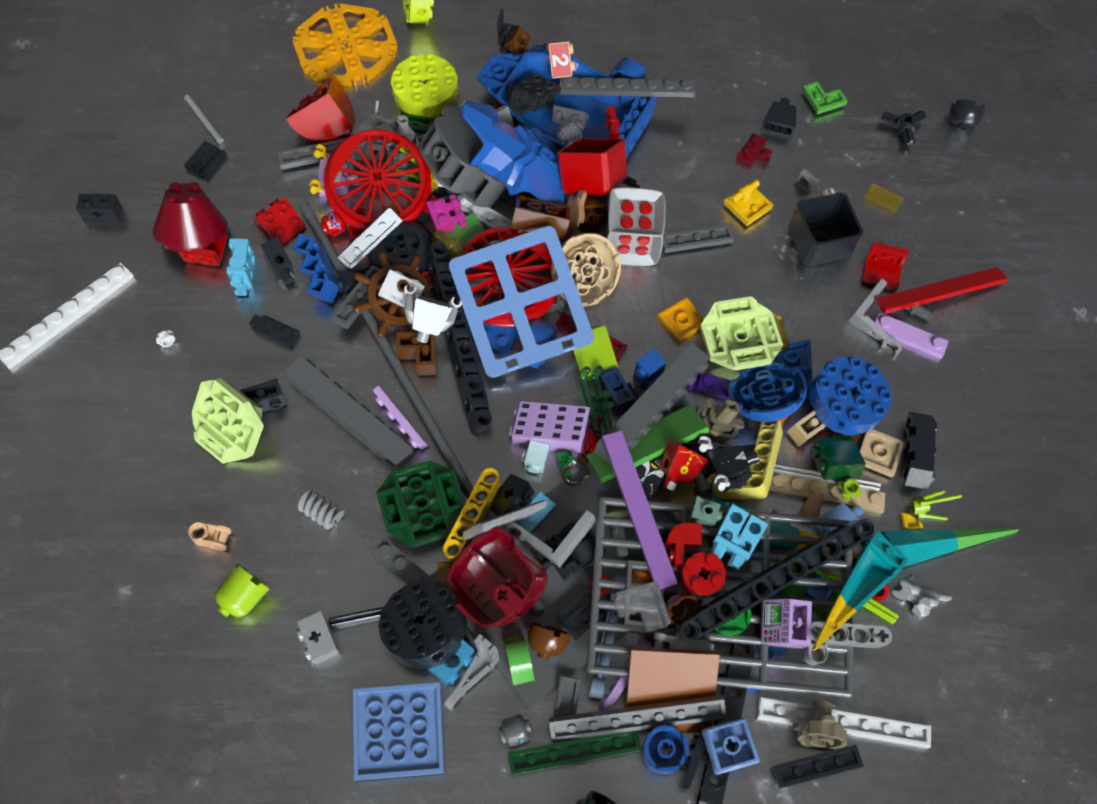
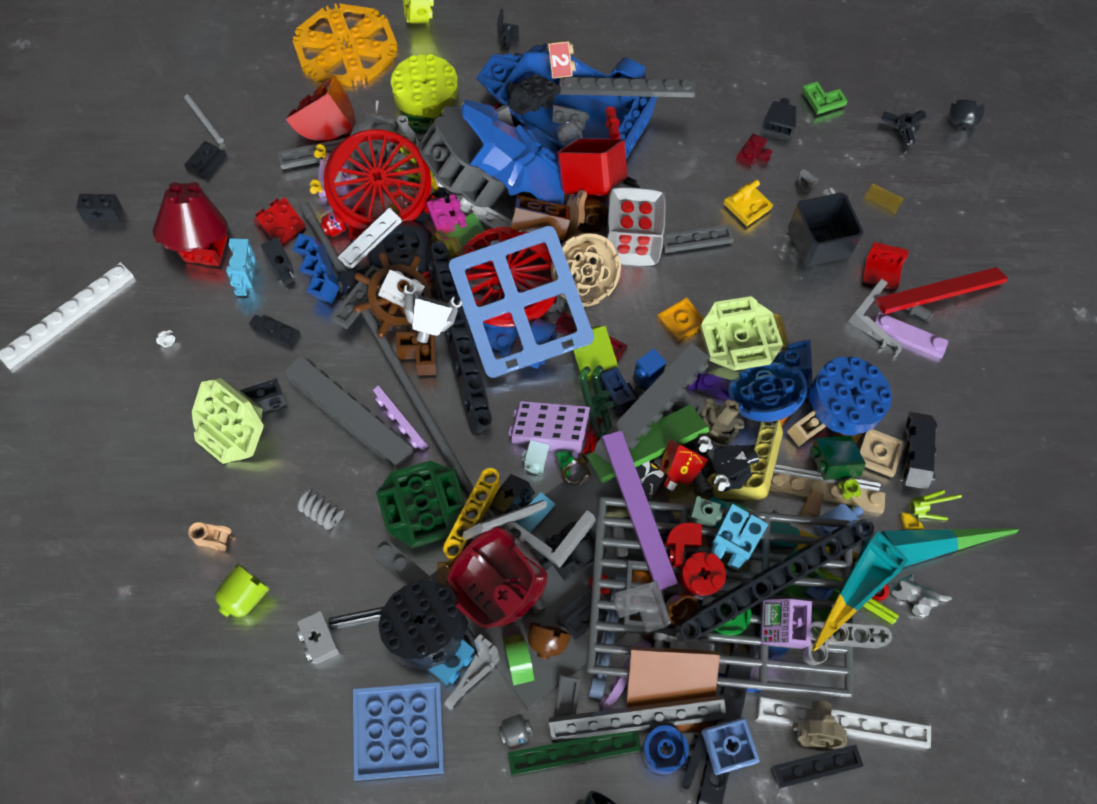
(517, 40): reddish brown brick -> none

